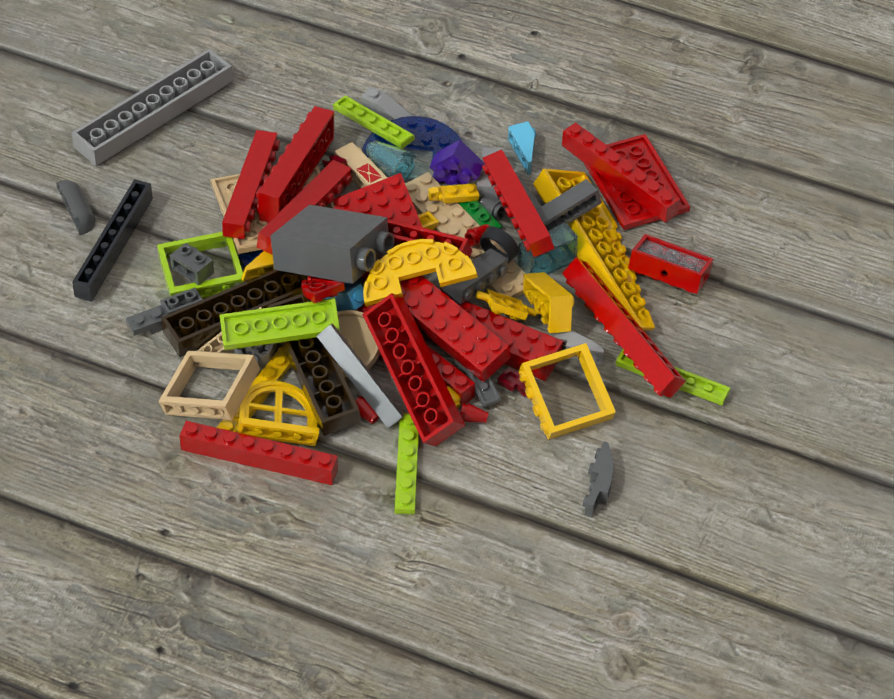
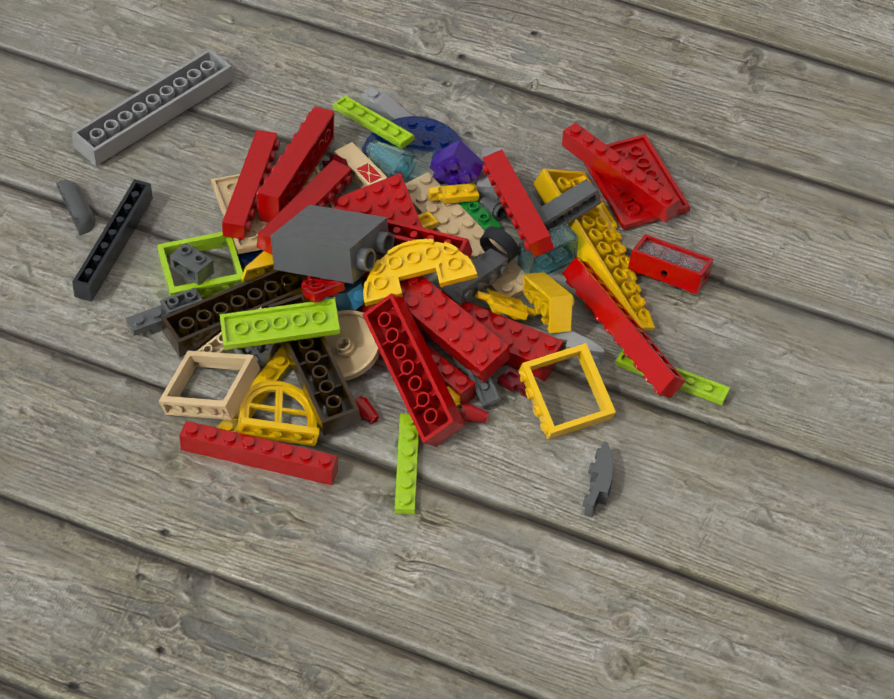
(360, 376): tile -> none
(474, 234): red cone -> none
(522, 140): medium azure slope -> none

